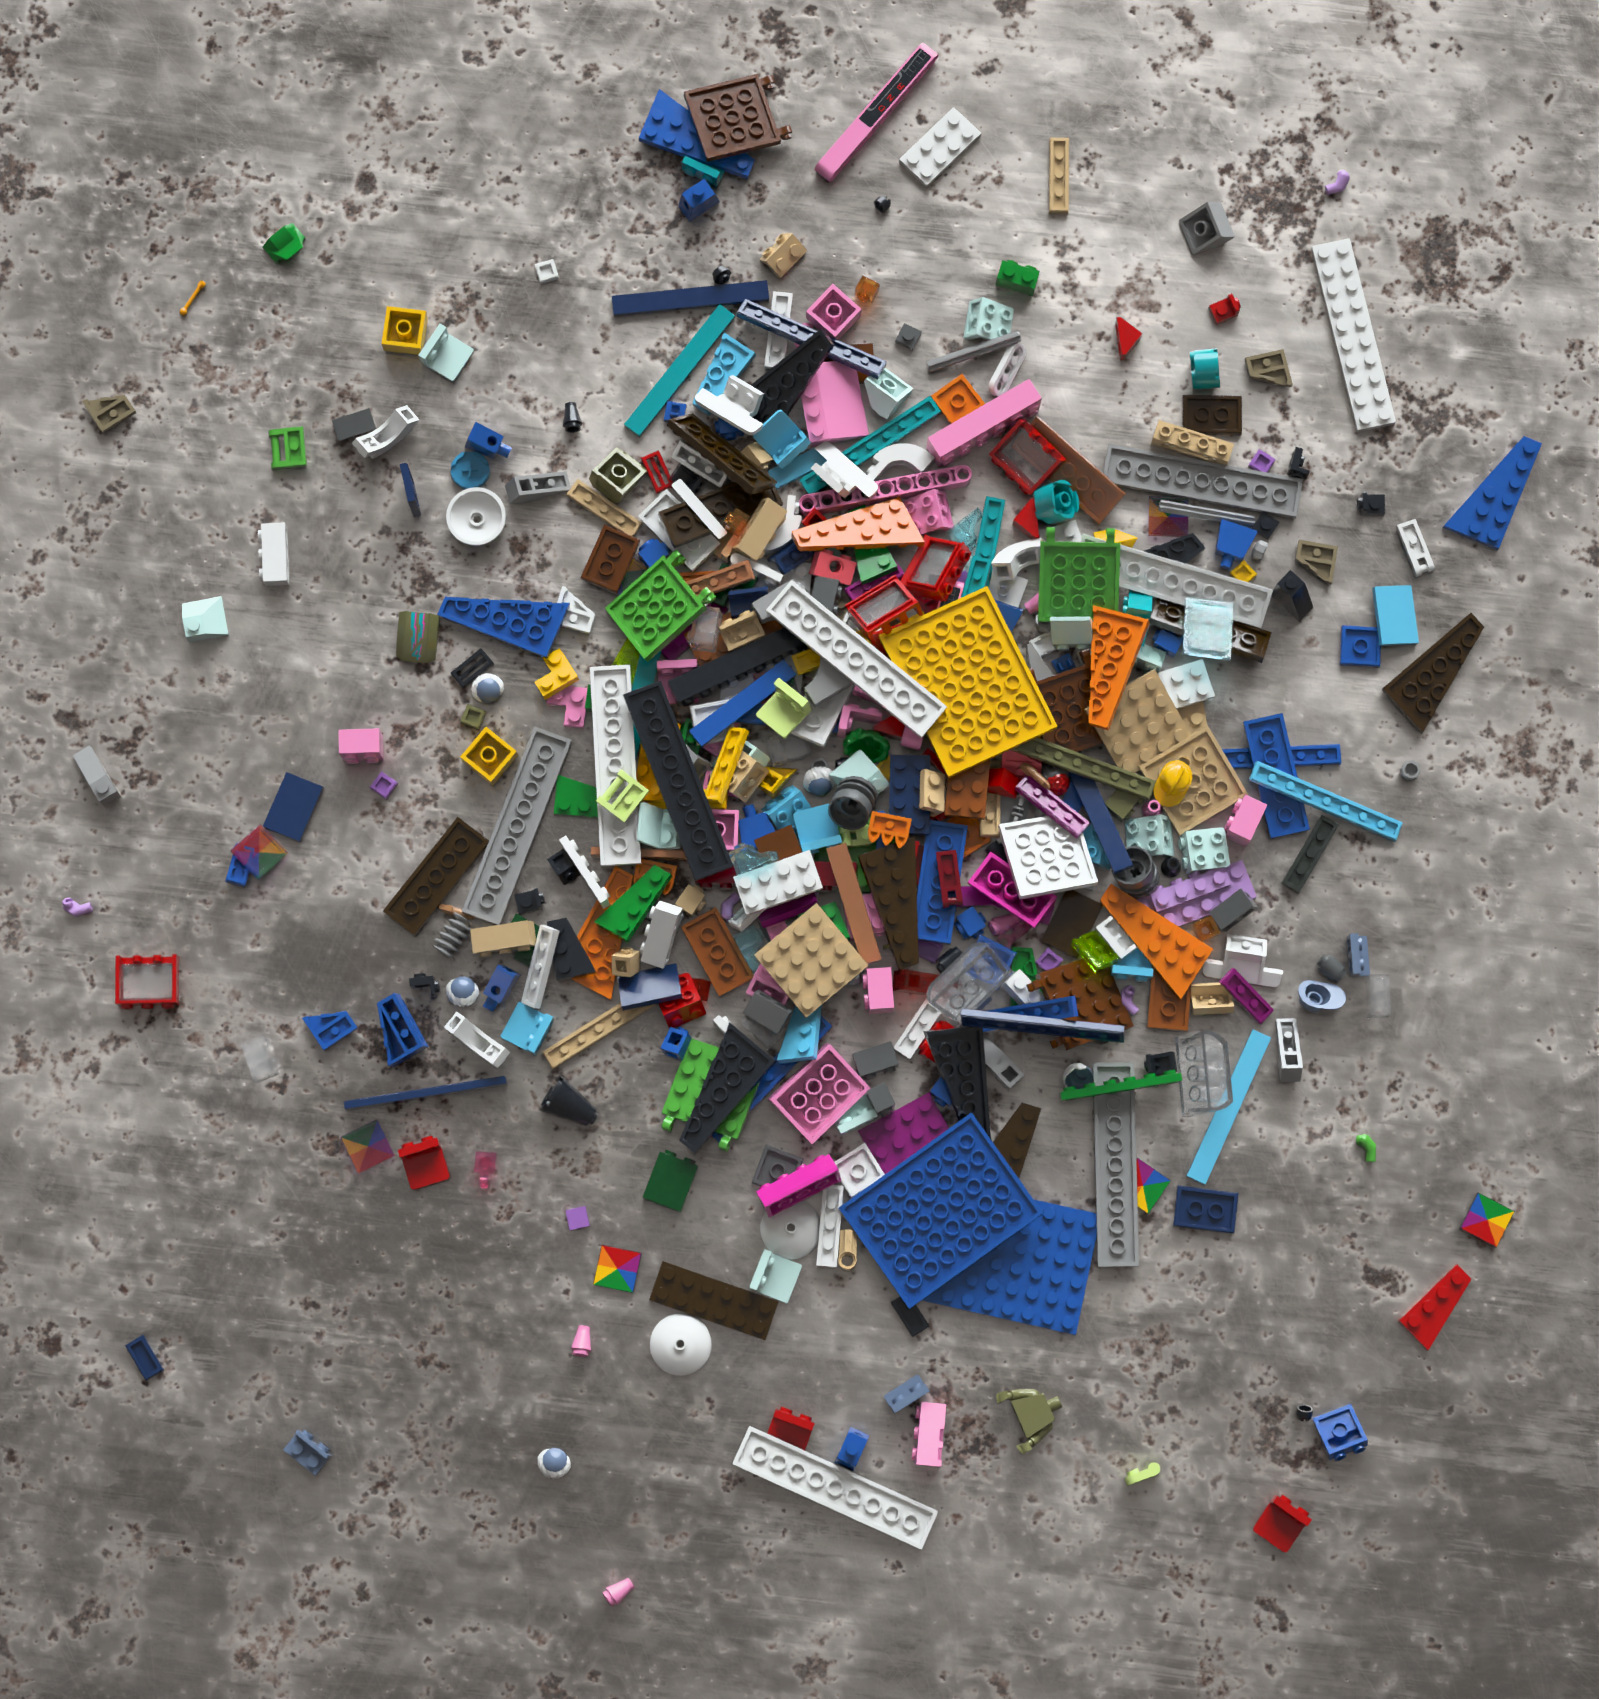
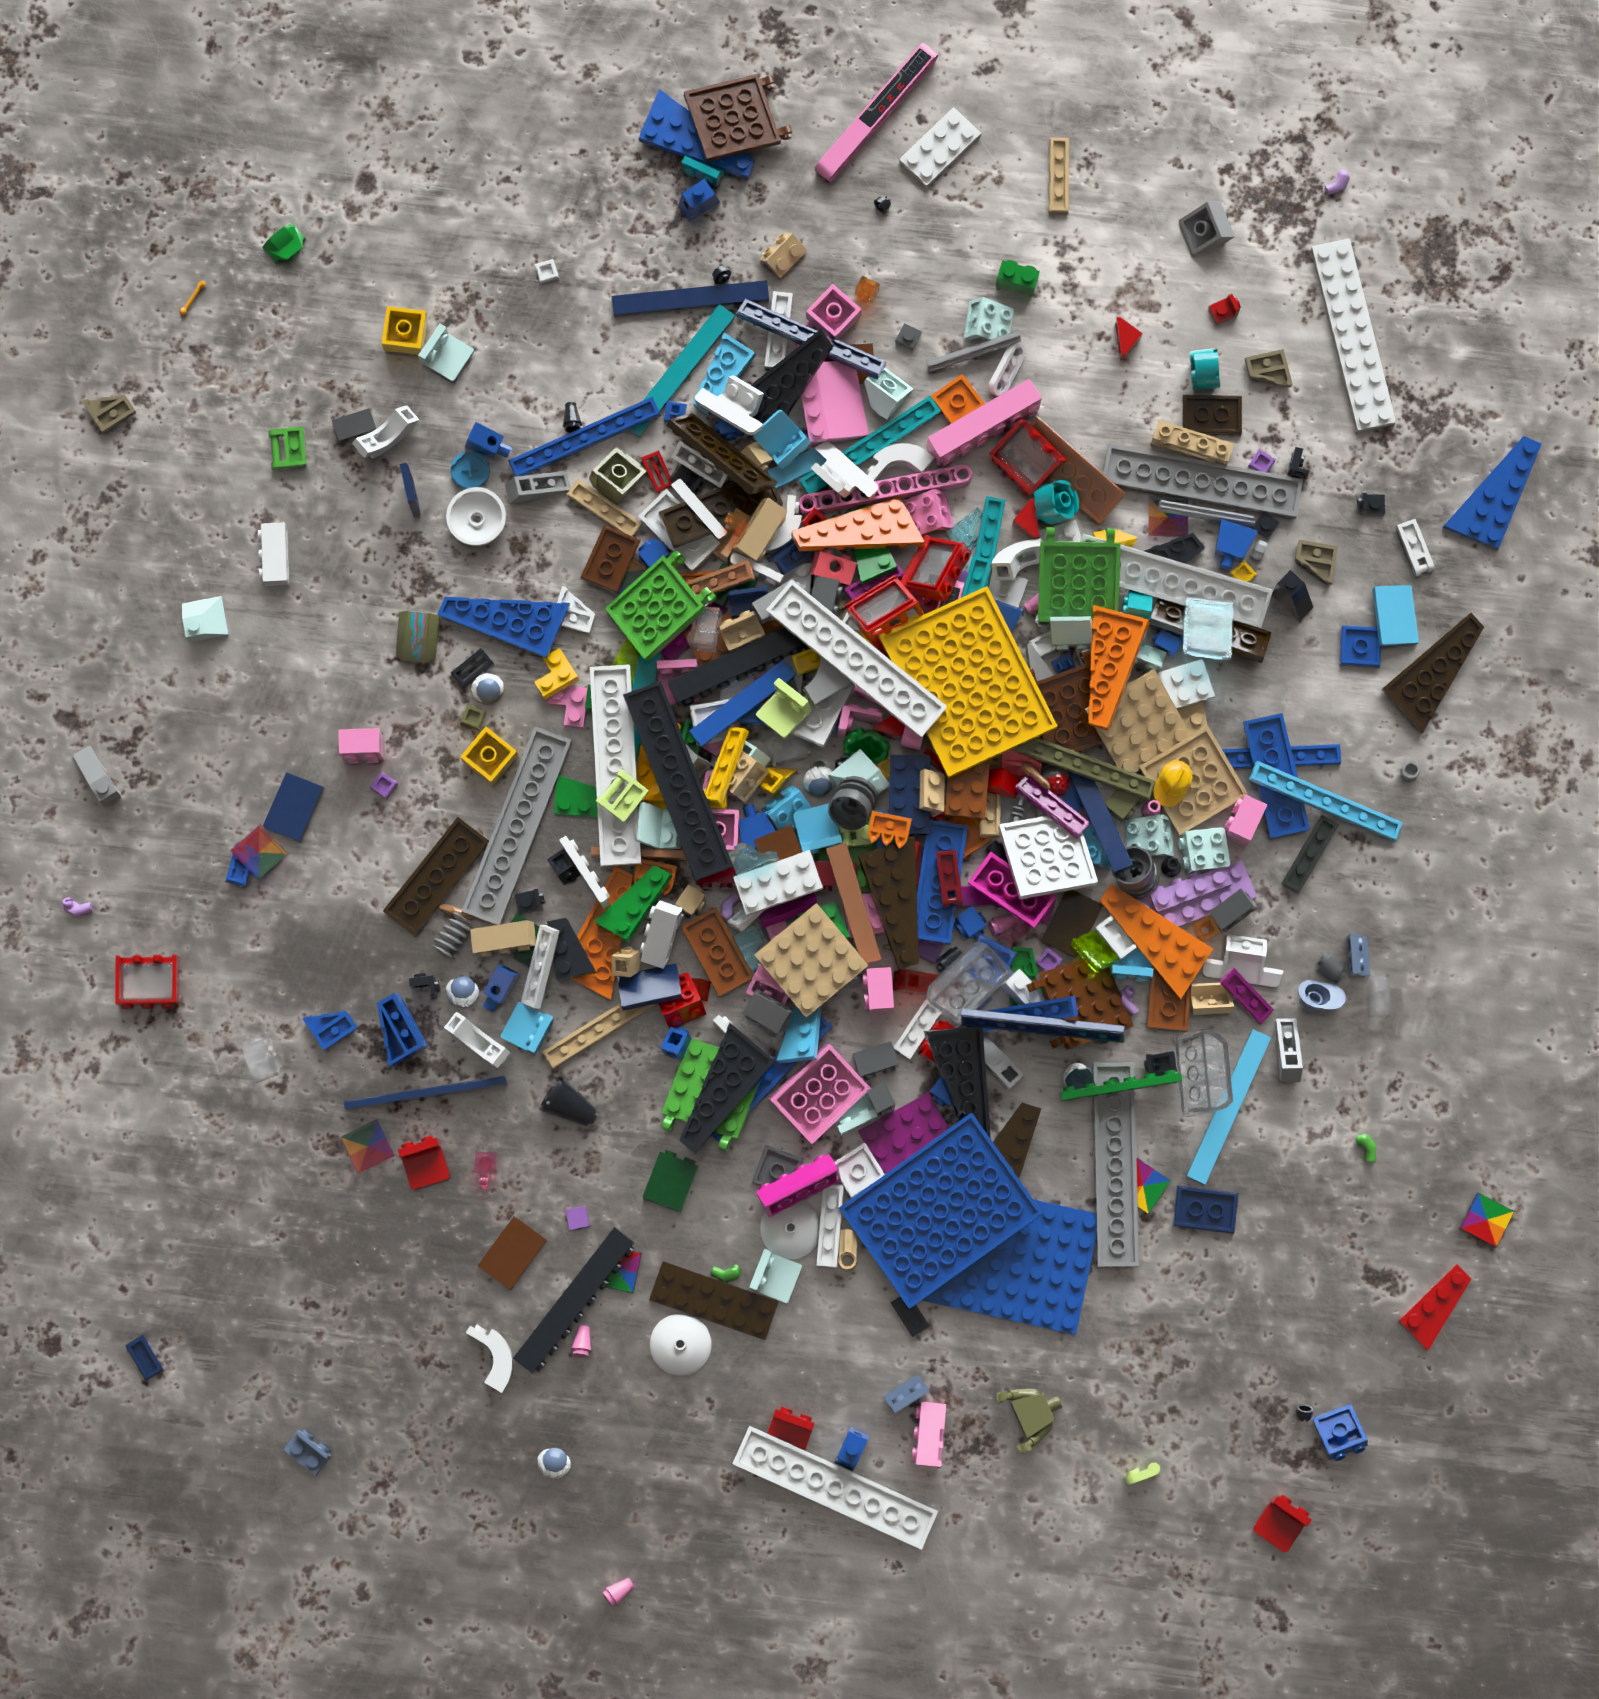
(502, 1356): none -> white arch
(512, 1253): none -> reddish brown tile
(573, 1301): none -> black brick
(584, 437): none -> blue tile
(727, 1275): none -> bright green arm

